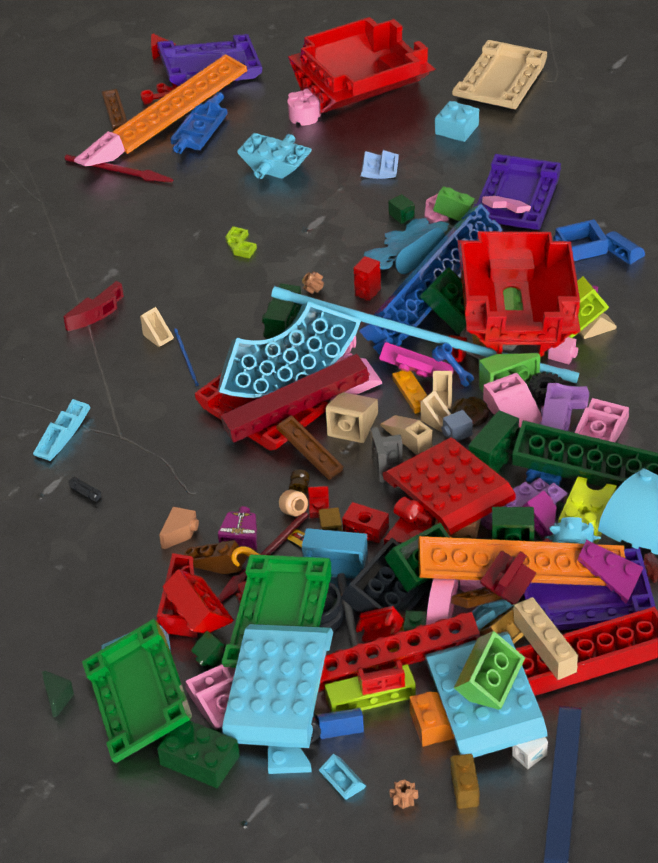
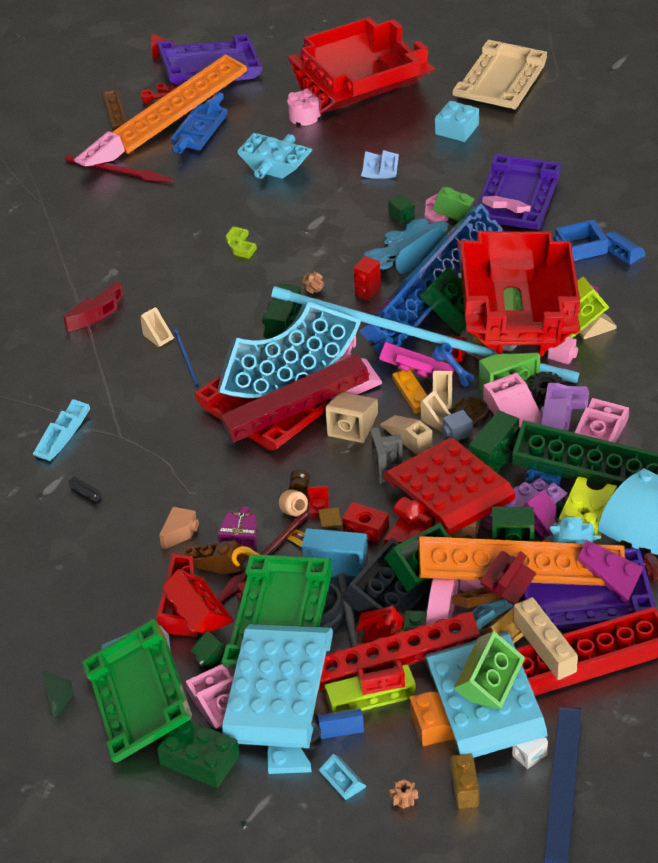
(310, 447): reddish brown tile -> none

